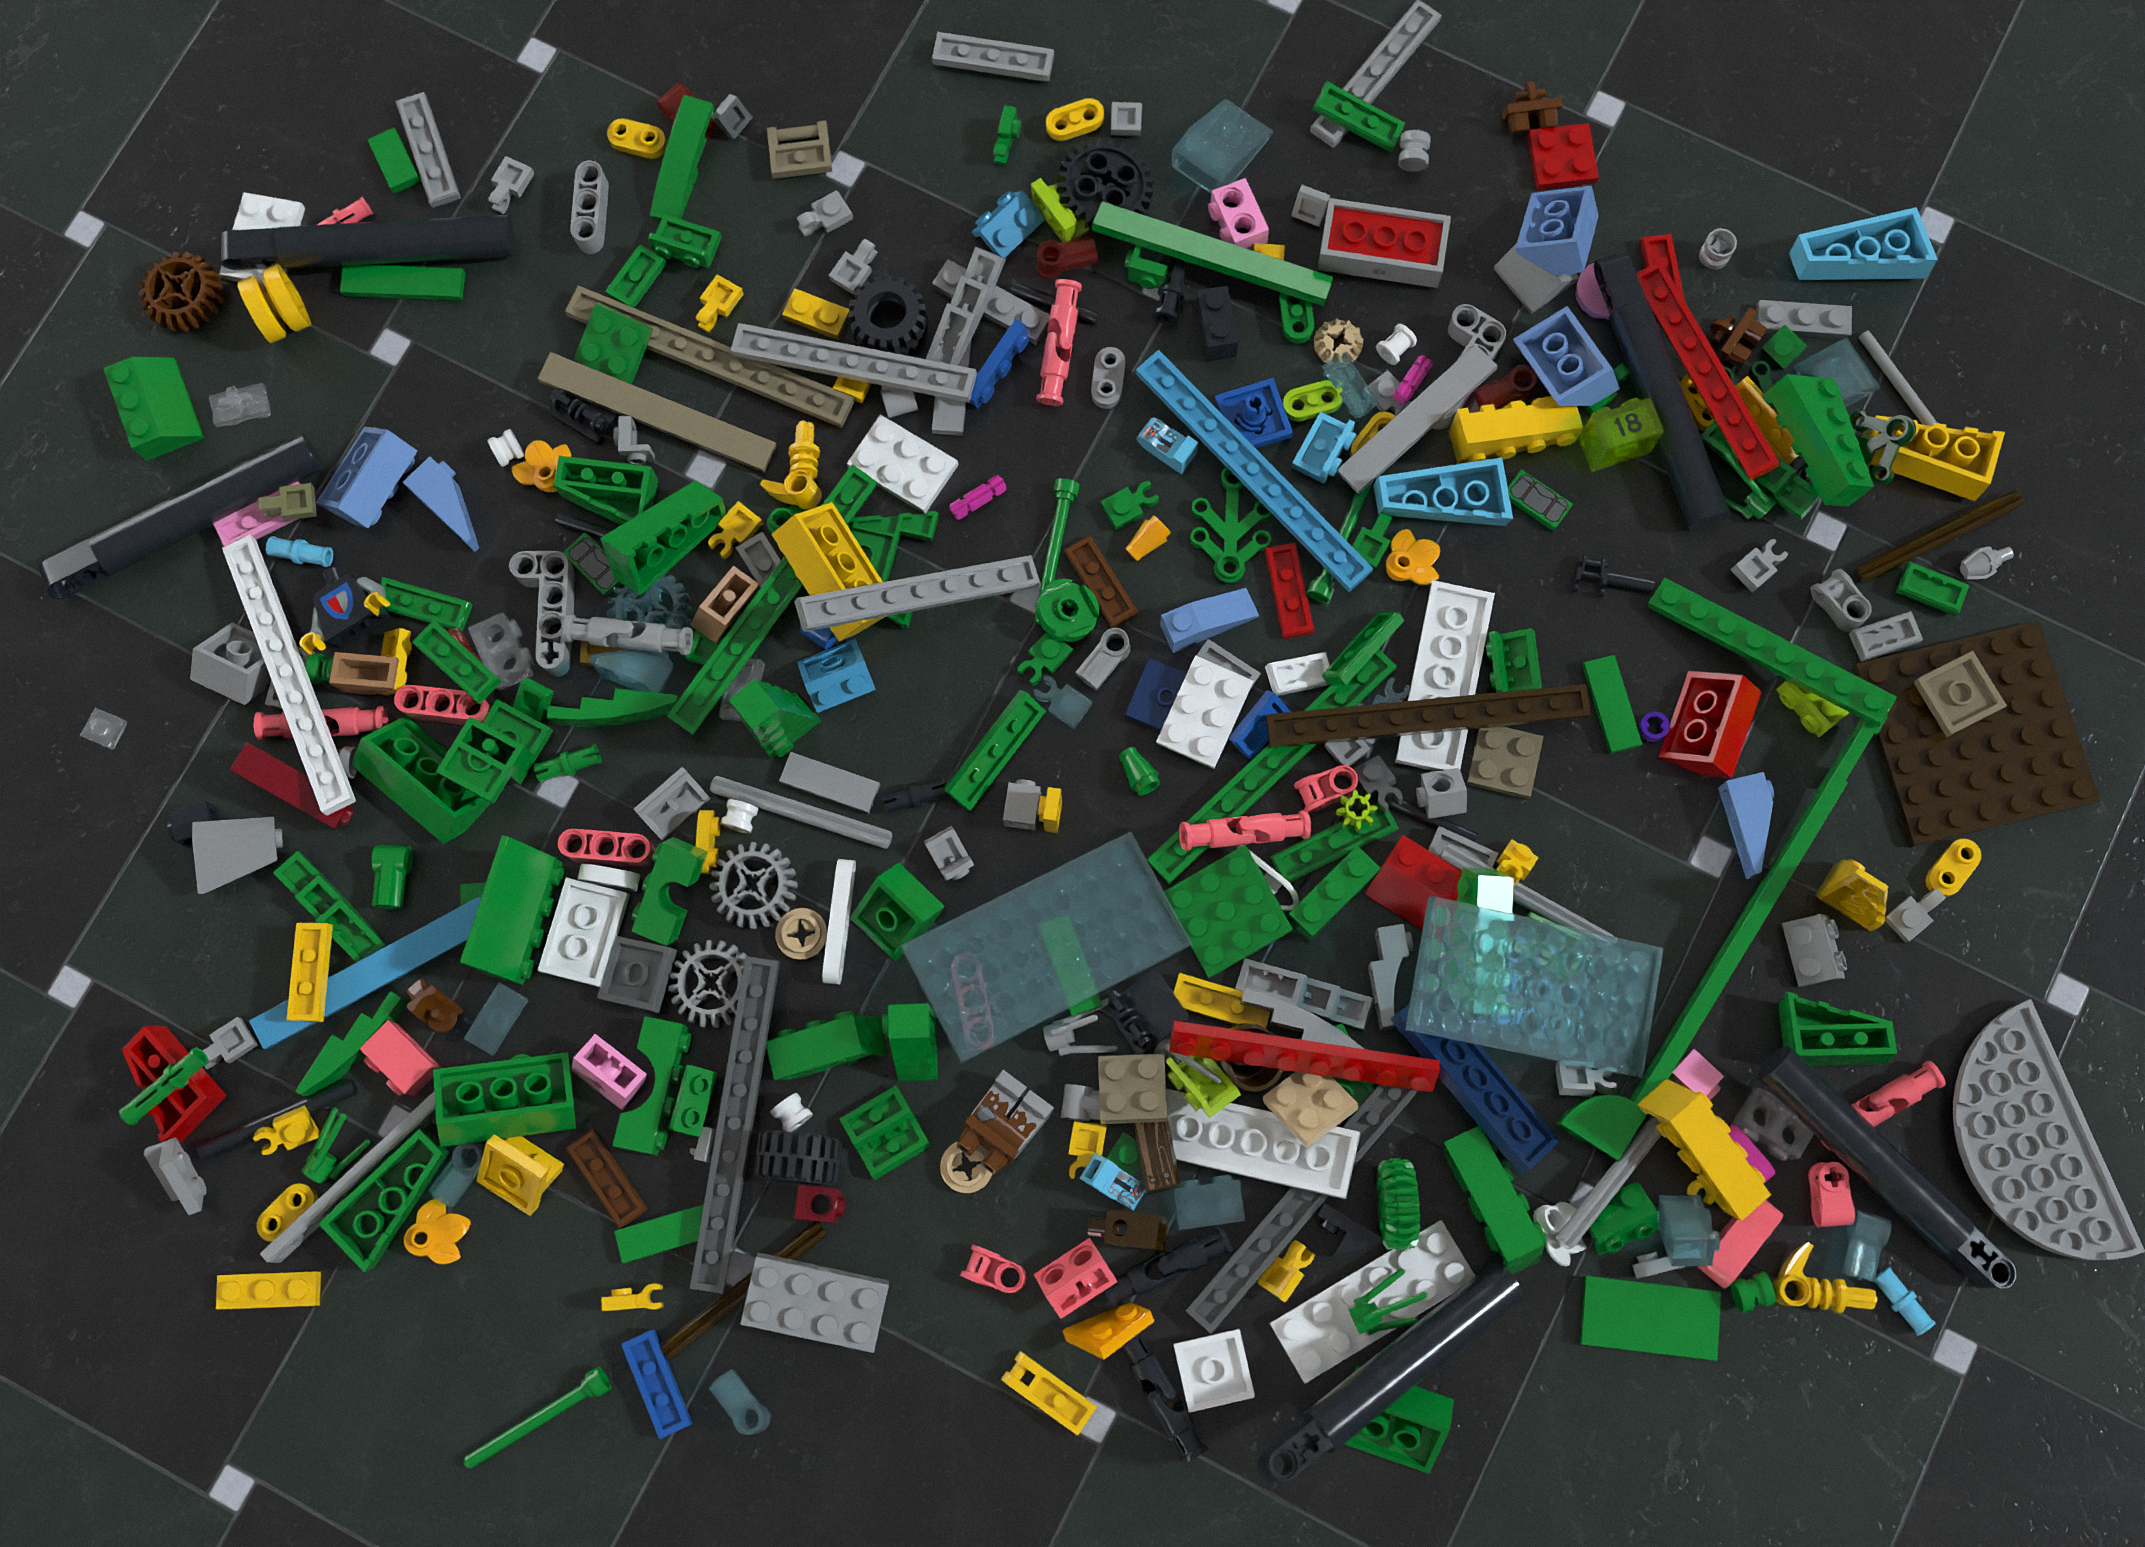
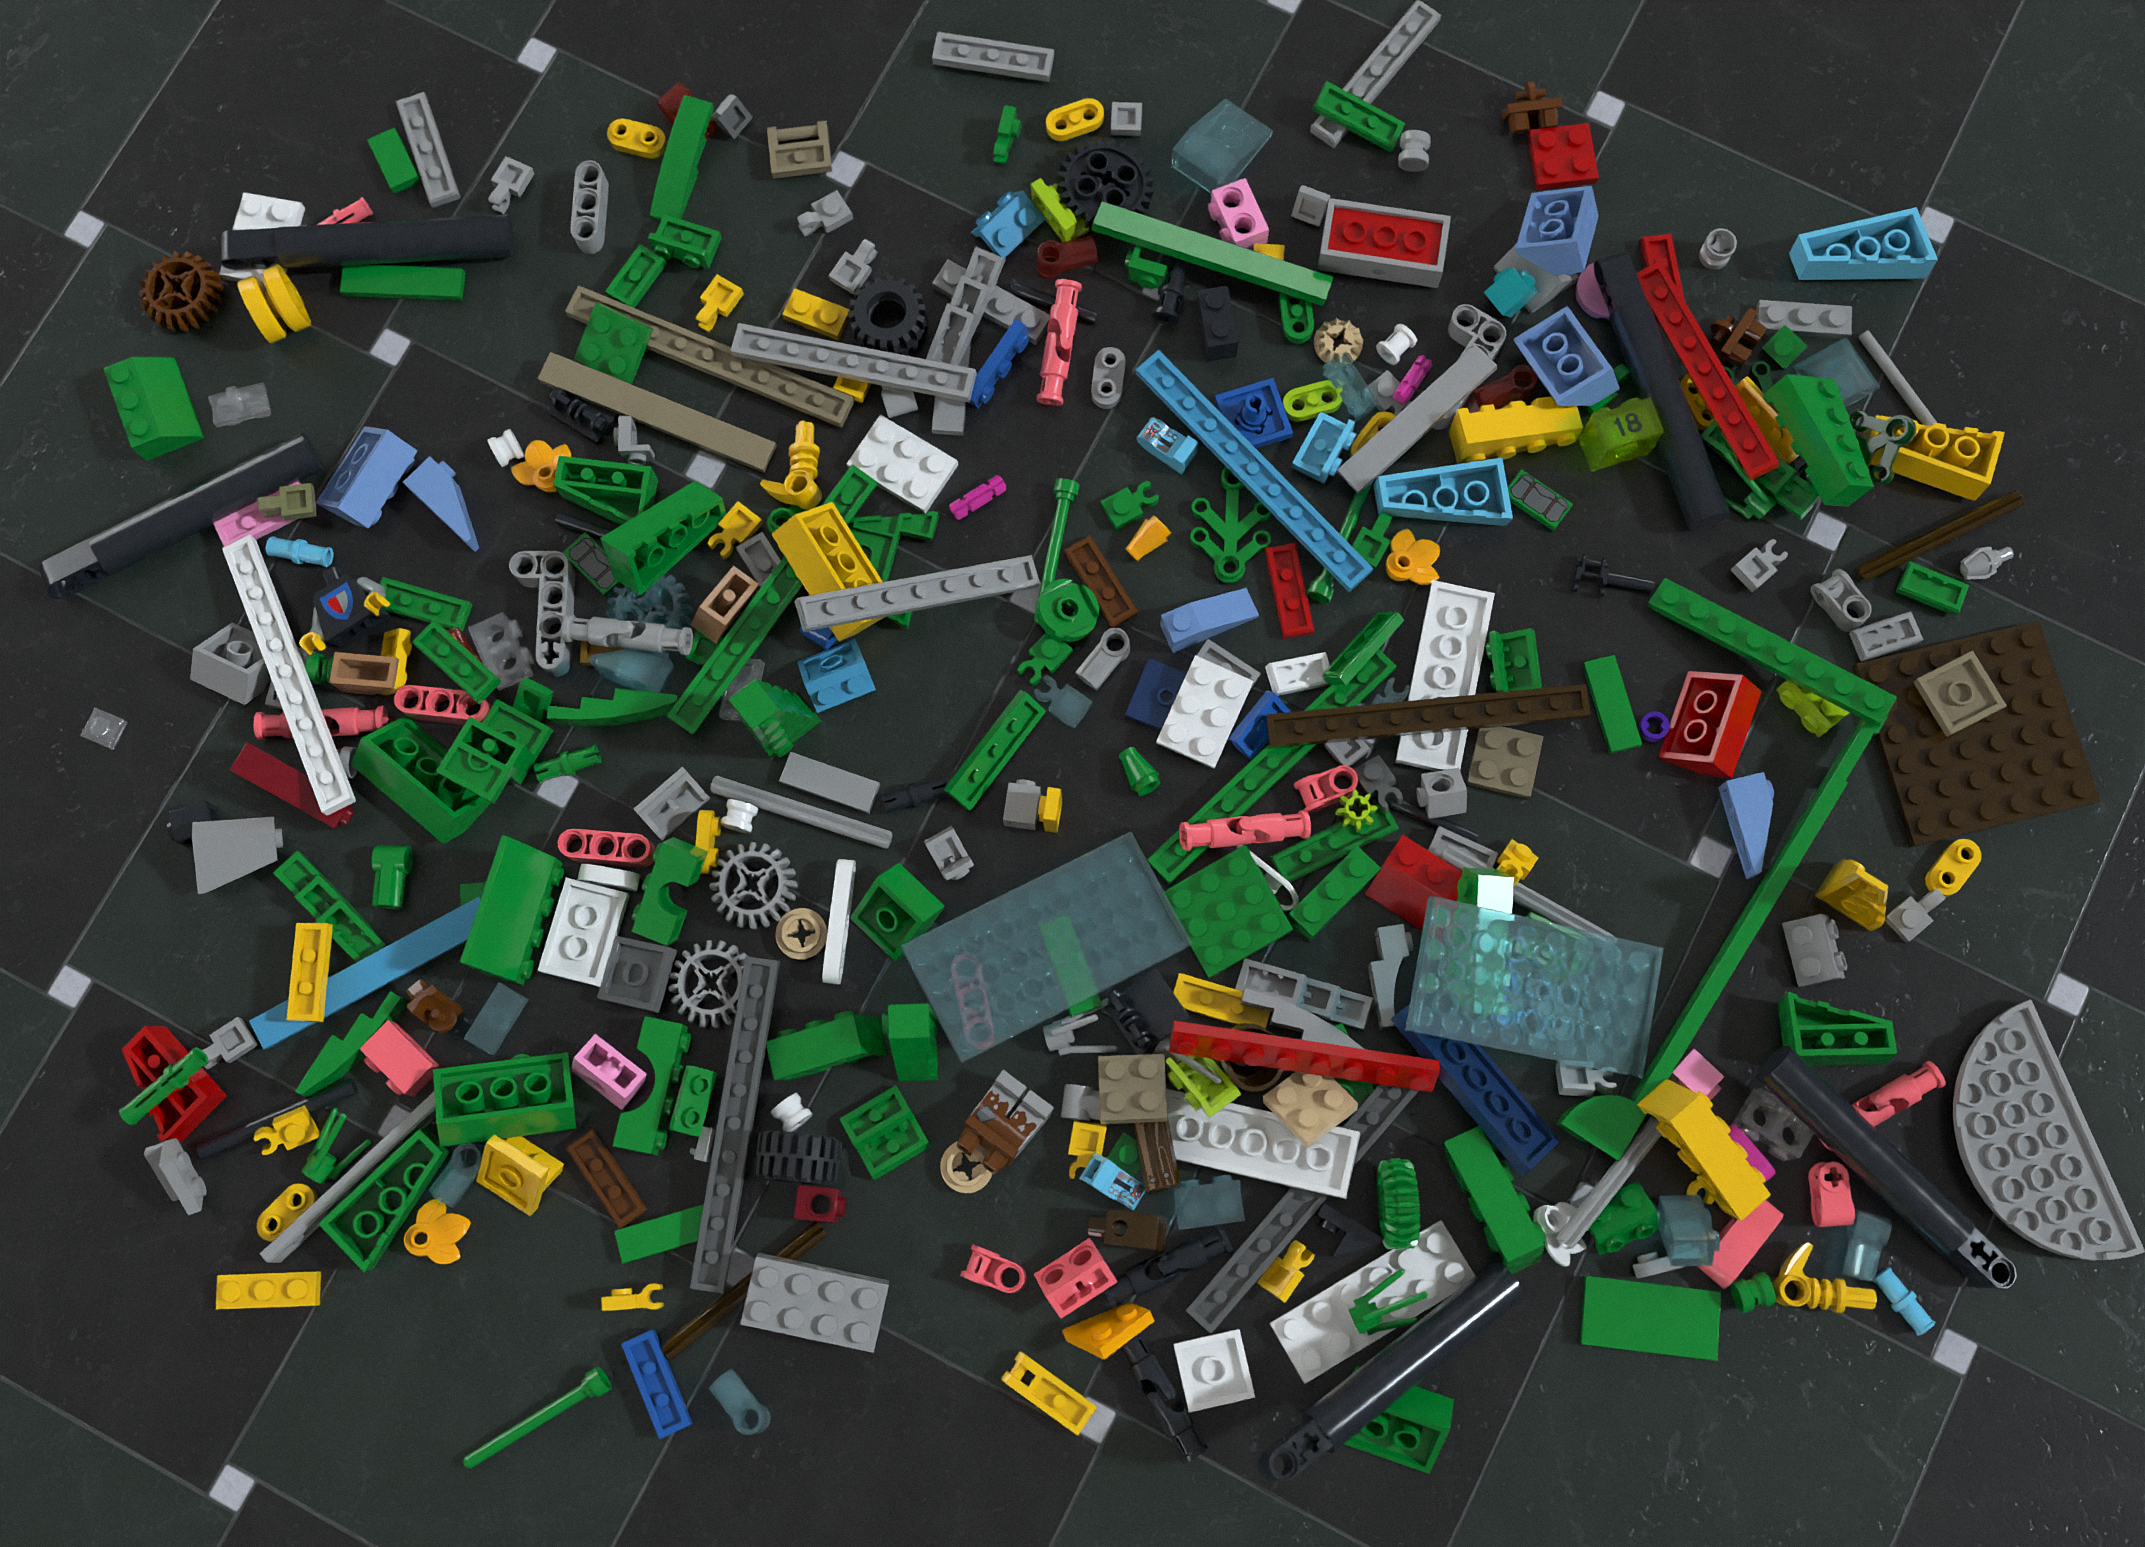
(1511, 290): none -> teal brick

